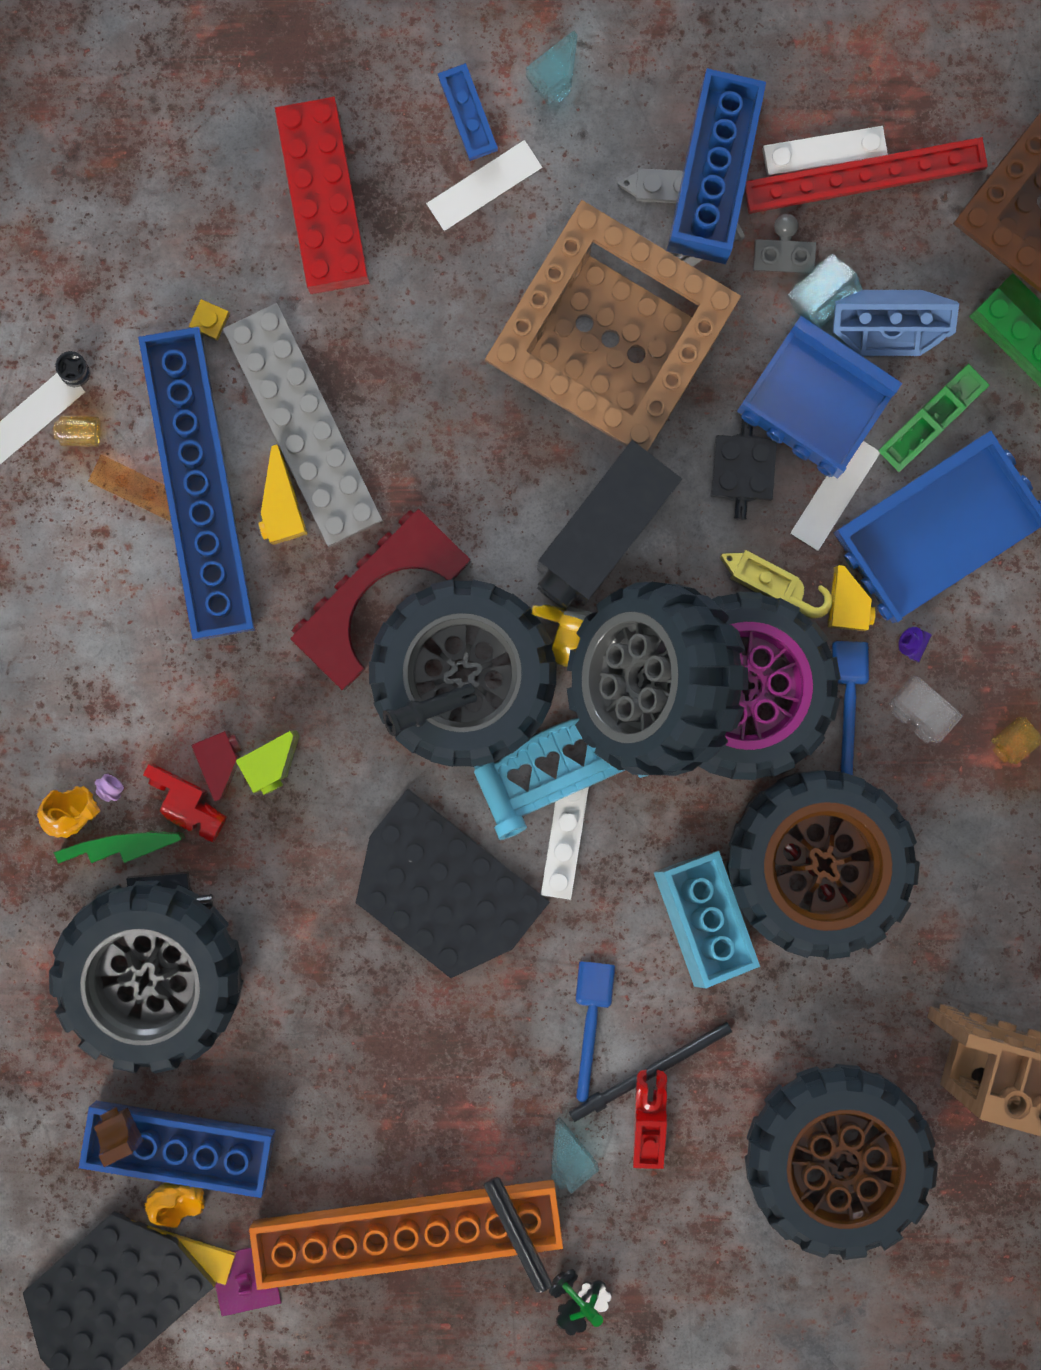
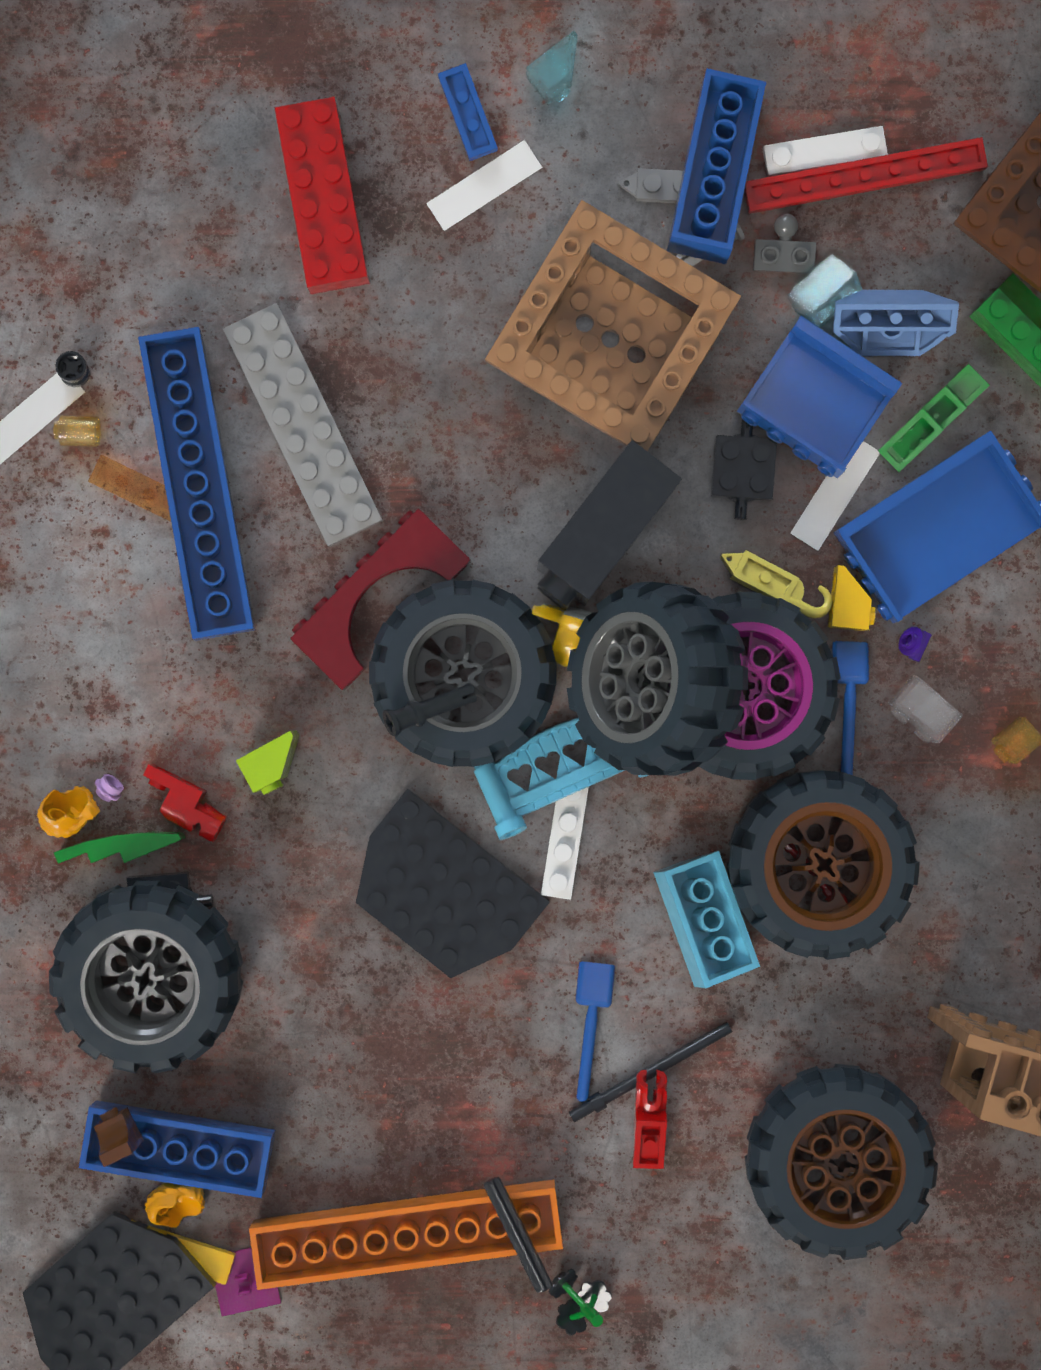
(209, 319): yellow plate -> none
(218, 761): dark red slope -> none
(280, 506): yellow slope -> none
(570, 1159): clear light blue slope -> none

